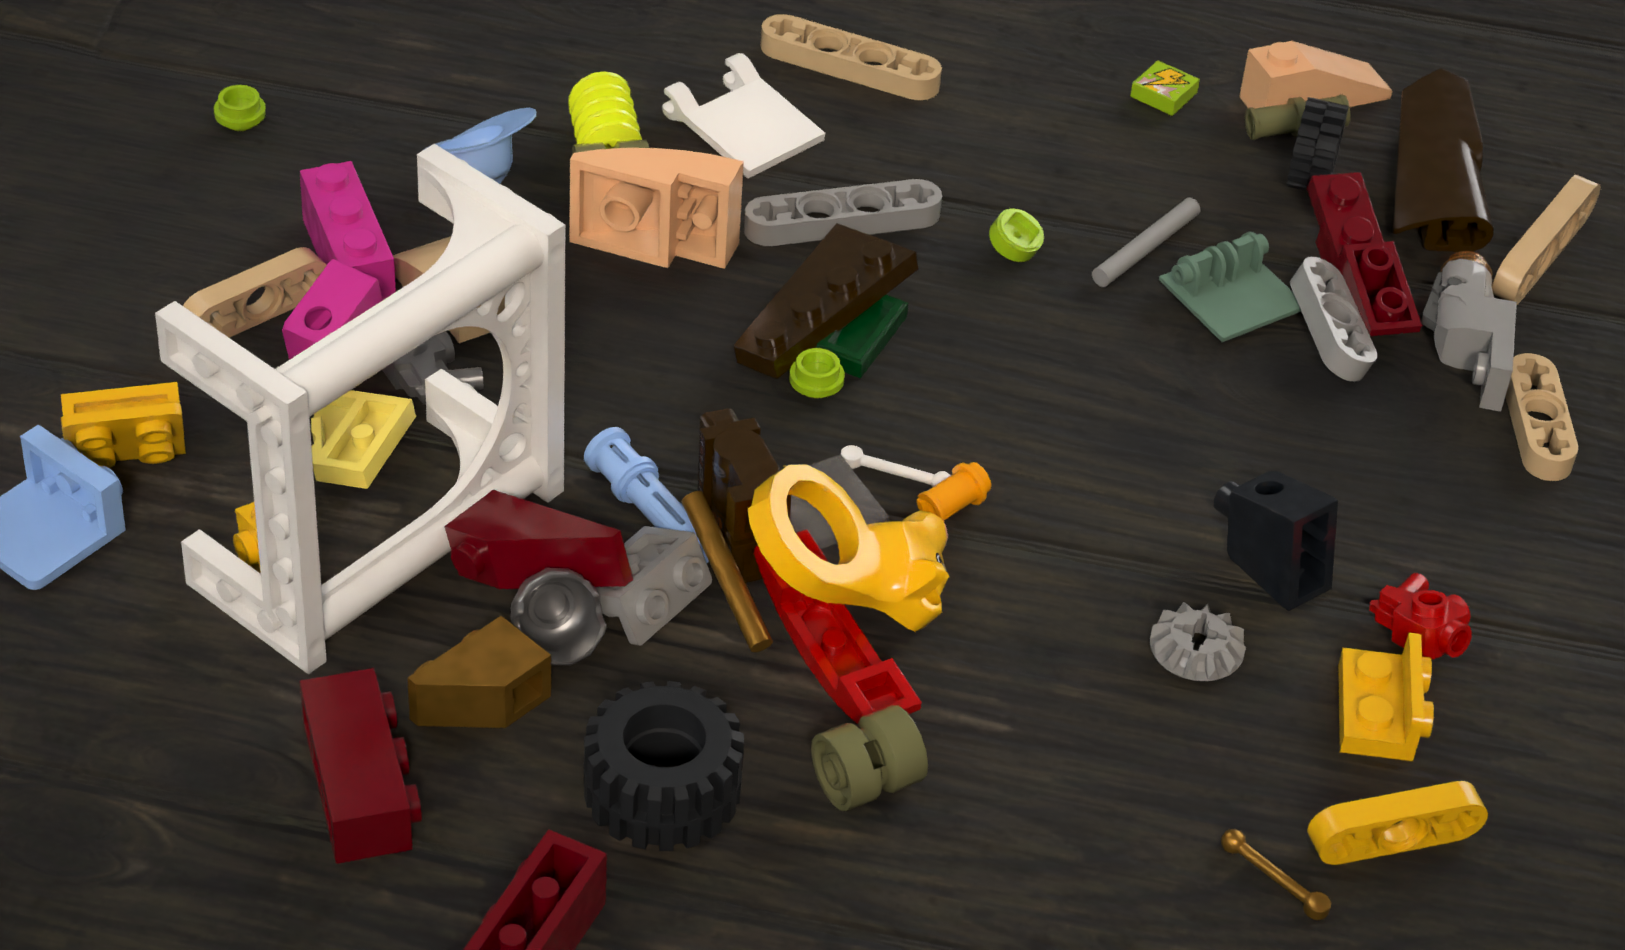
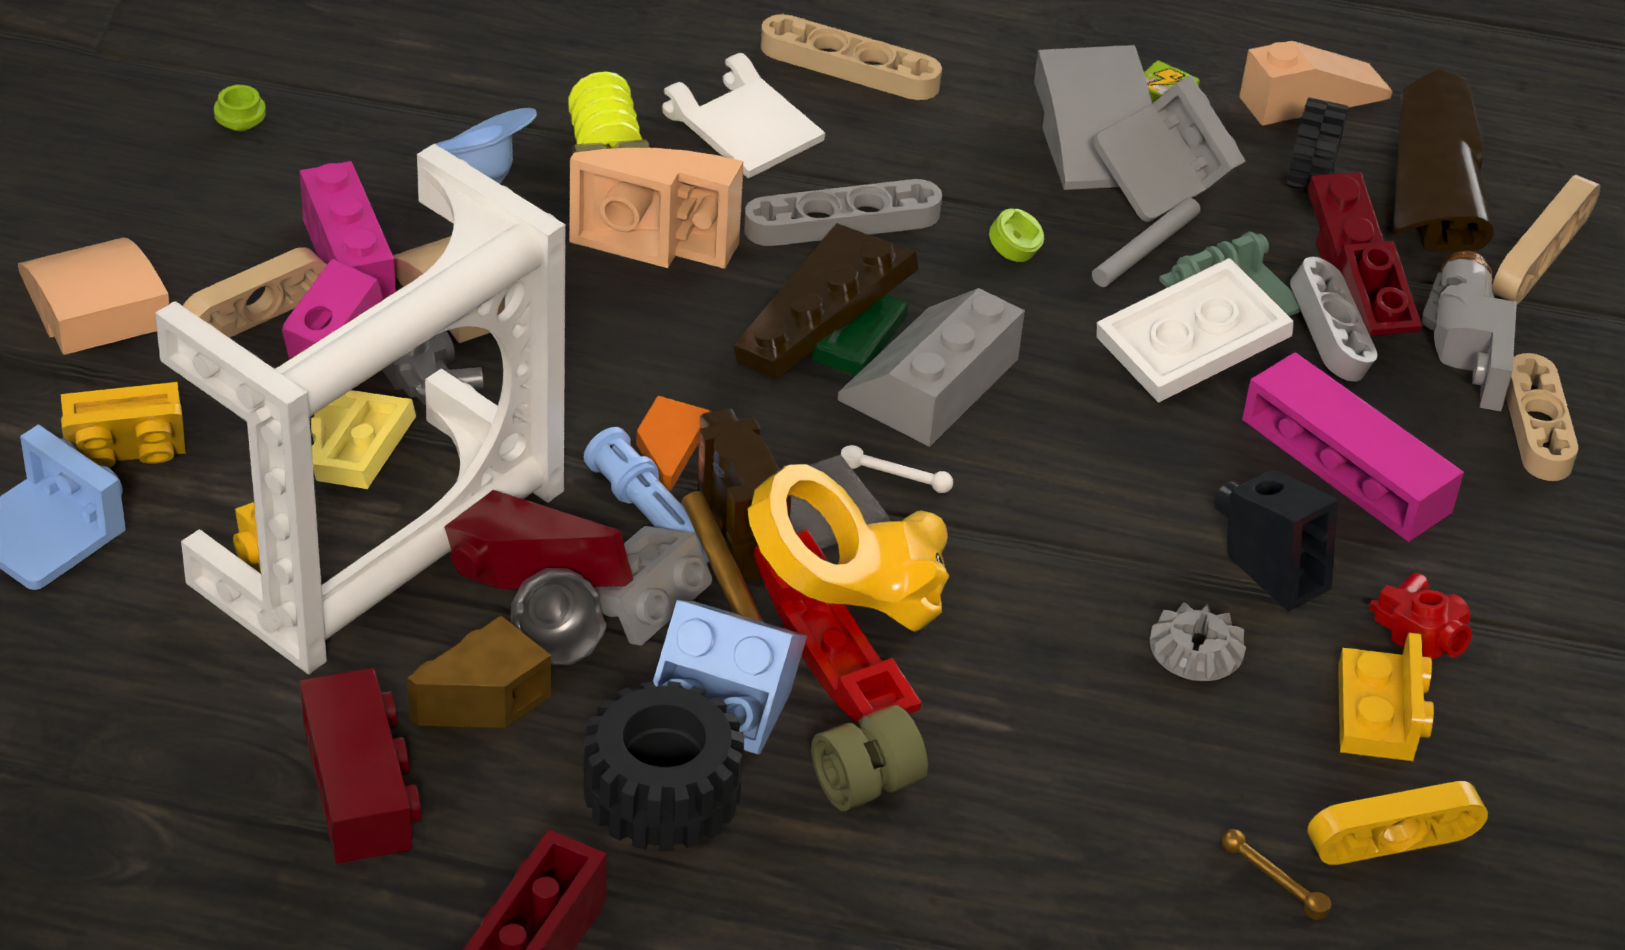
(95, 294): none -> light nougat slope
(669, 437): none -> orange tile
(735, 660): none -> light blue slope
(817, 373): lime plate -> none
(939, 365): none -> light grey slope
(964, 487): light orange pin -> none
(1082, 96): none -> light grey slope
(1168, 151): none -> light grey bracket
(1194, 329): none -> white plate
(1282, 118): olive pin -> none
(1352, 446): none -> dark pink brick

